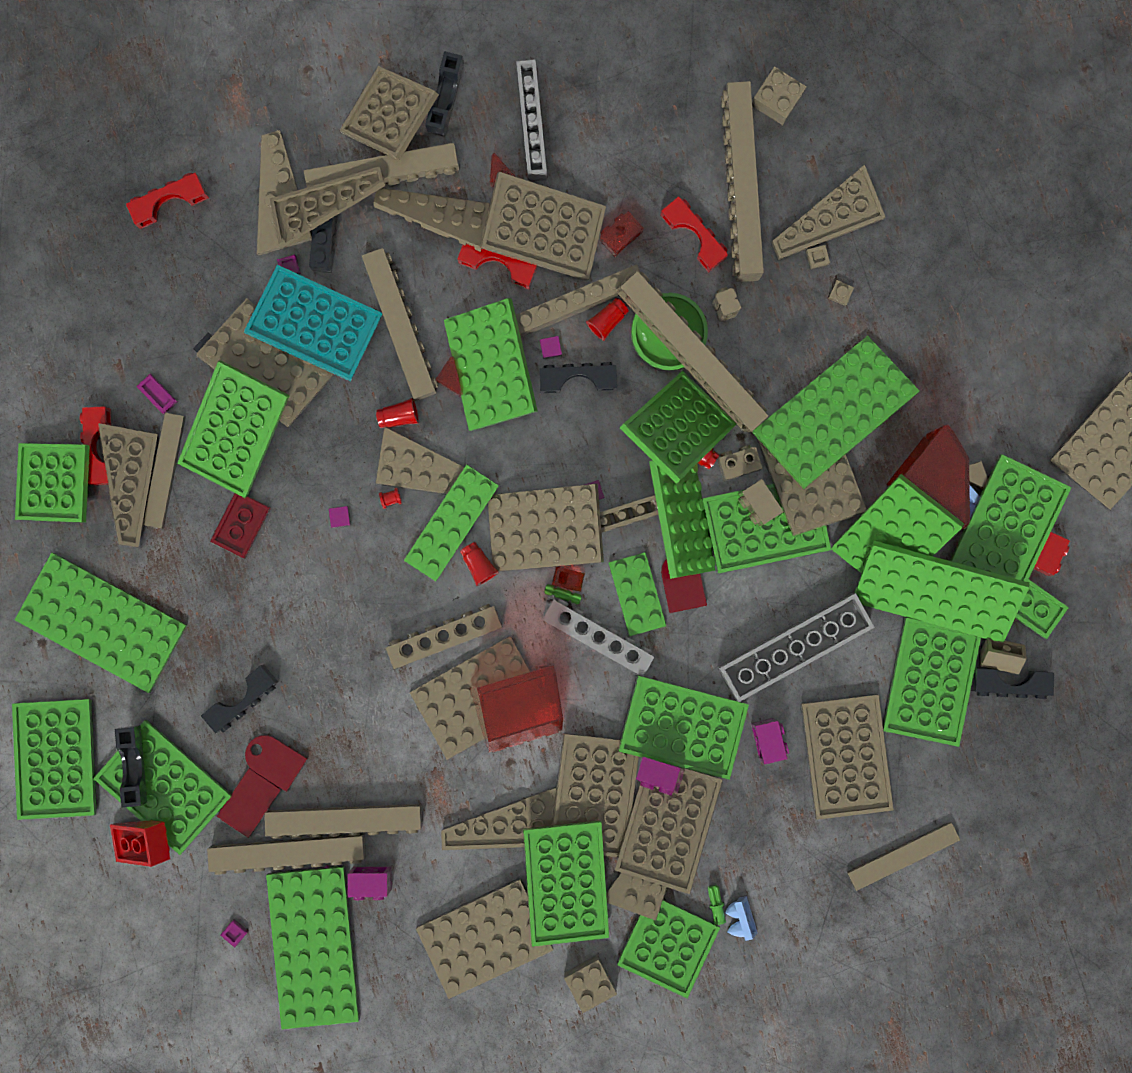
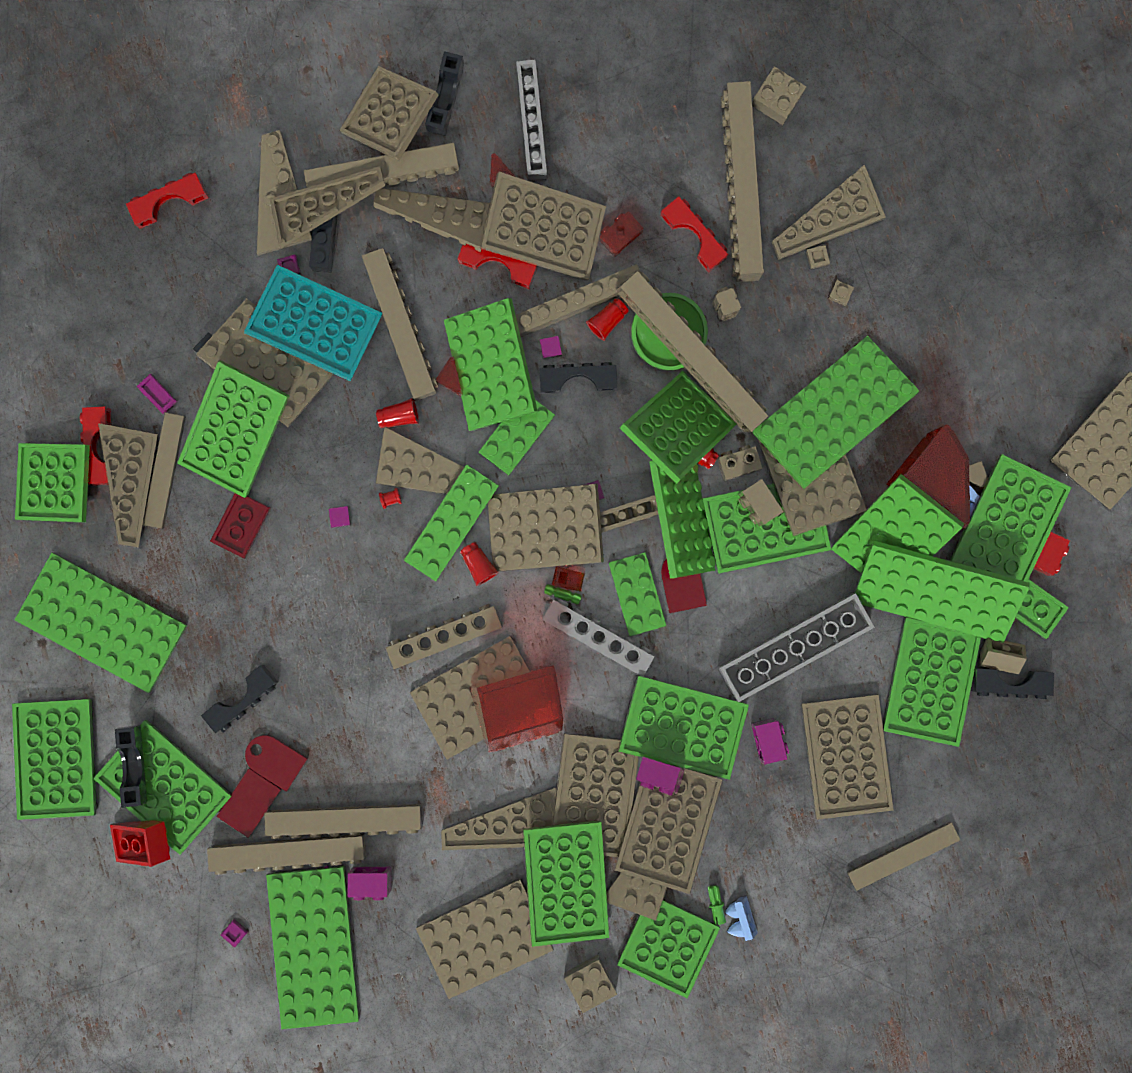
(515, 438): none -> bright green plate

